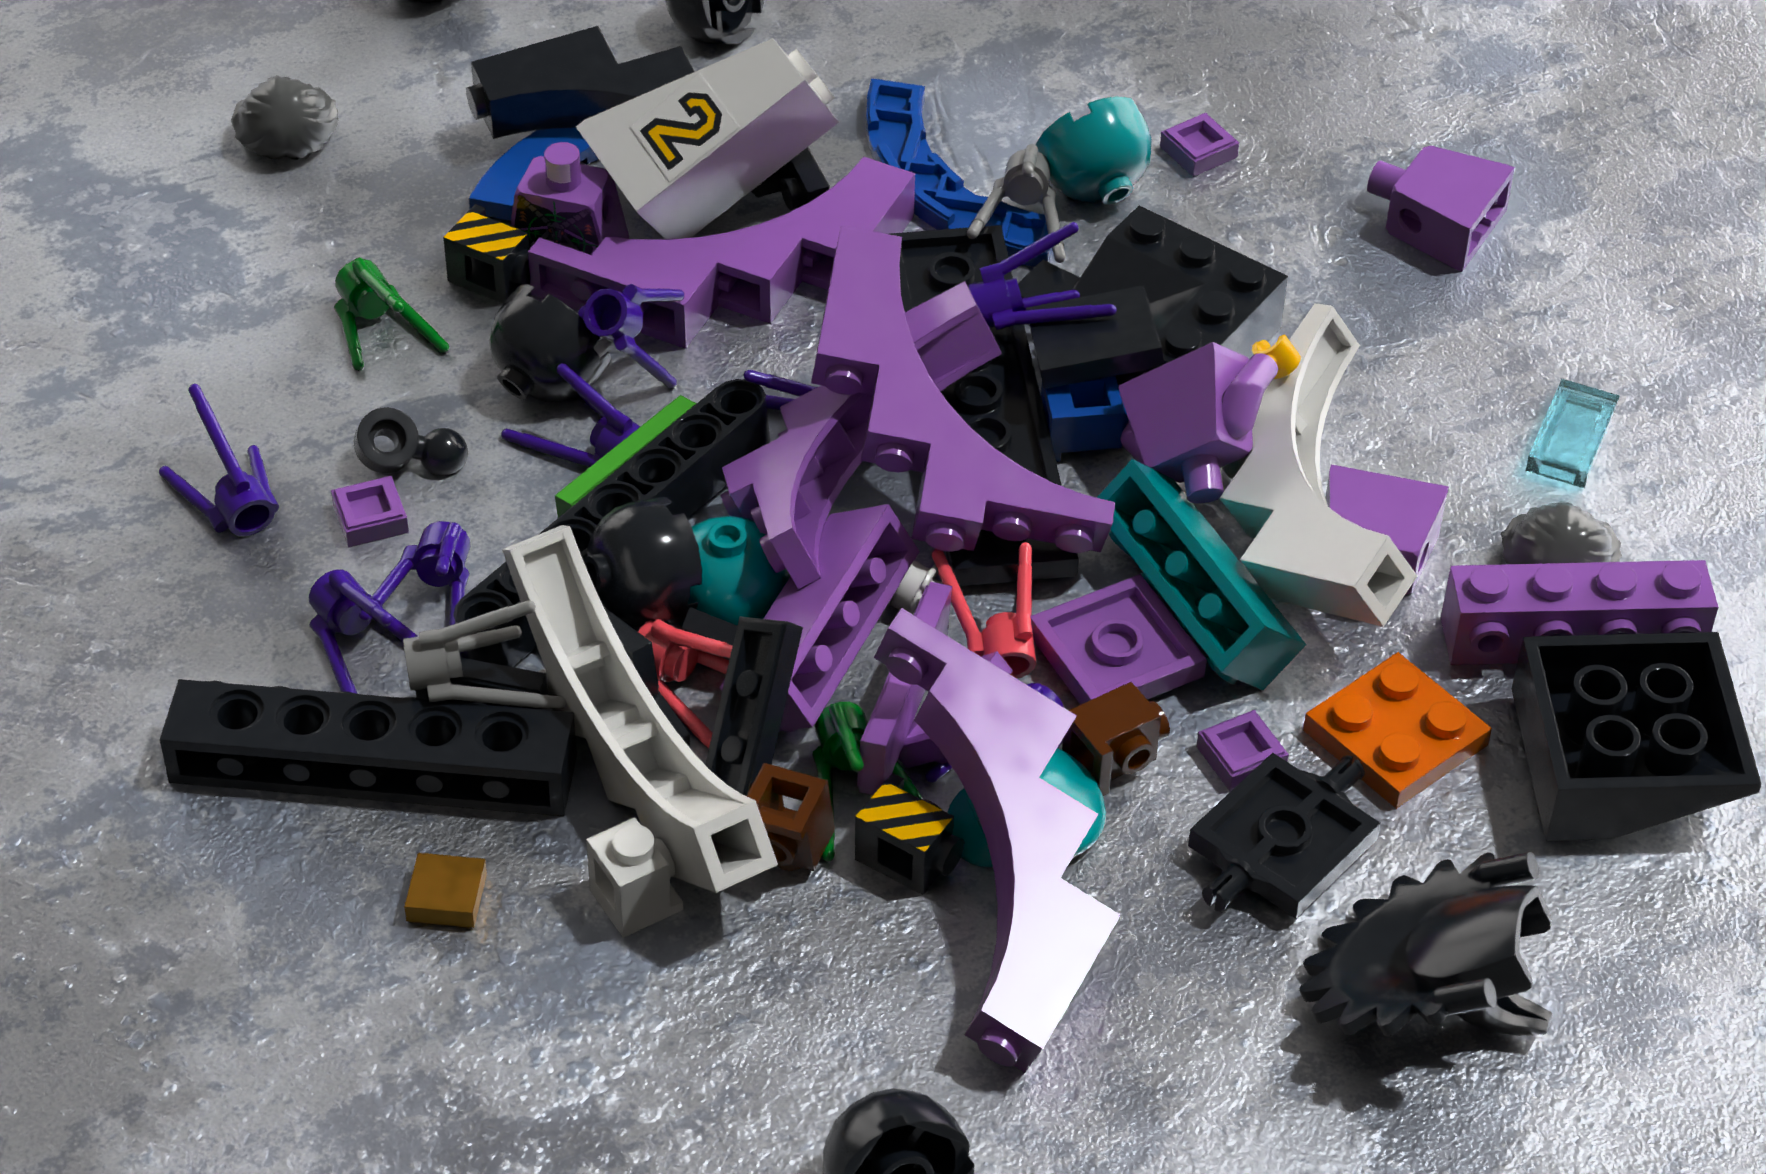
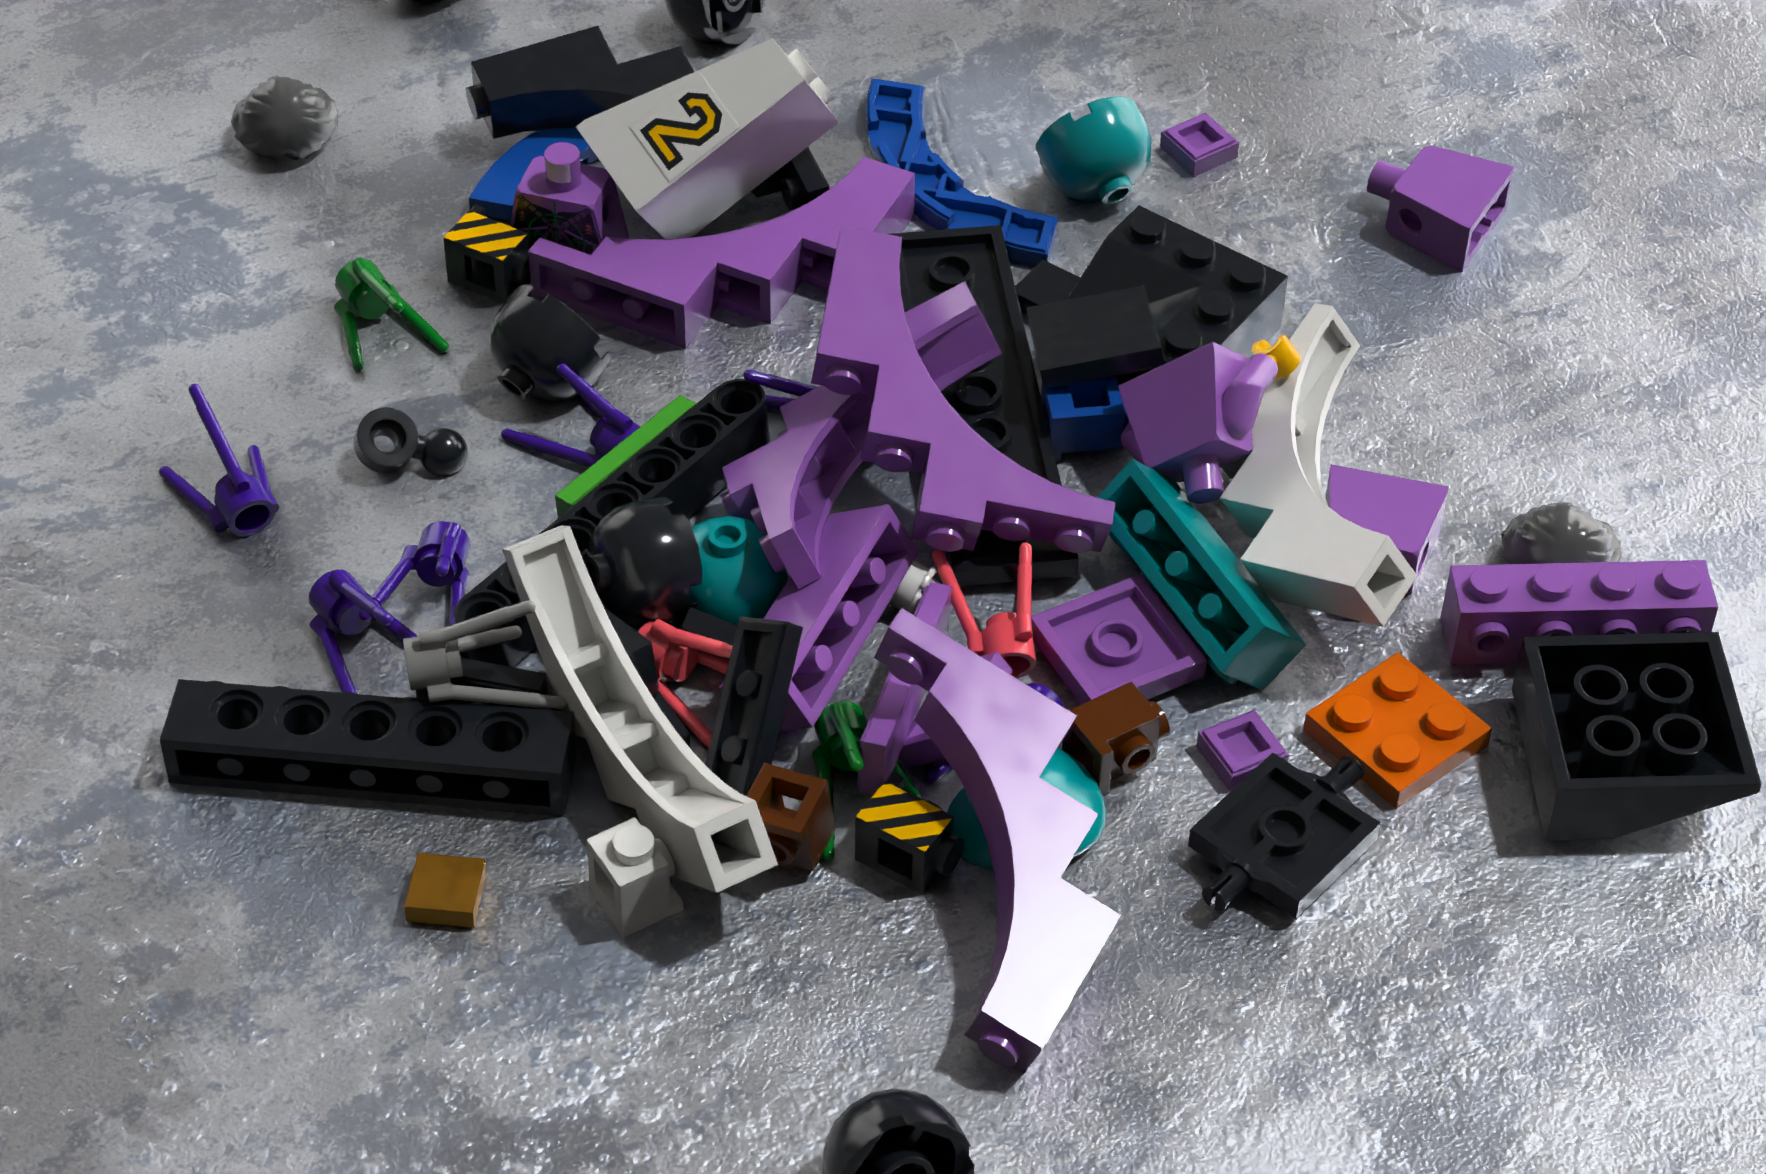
(369, 511): medium lavender tile -> none
(620, 319): dark purple plant -> none
(1002, 301): dark purple plant -> none
(1025, 184): light grey plant -> none
(1436, 952): black piece -> none
(1572, 433): clear light blue tile -> none

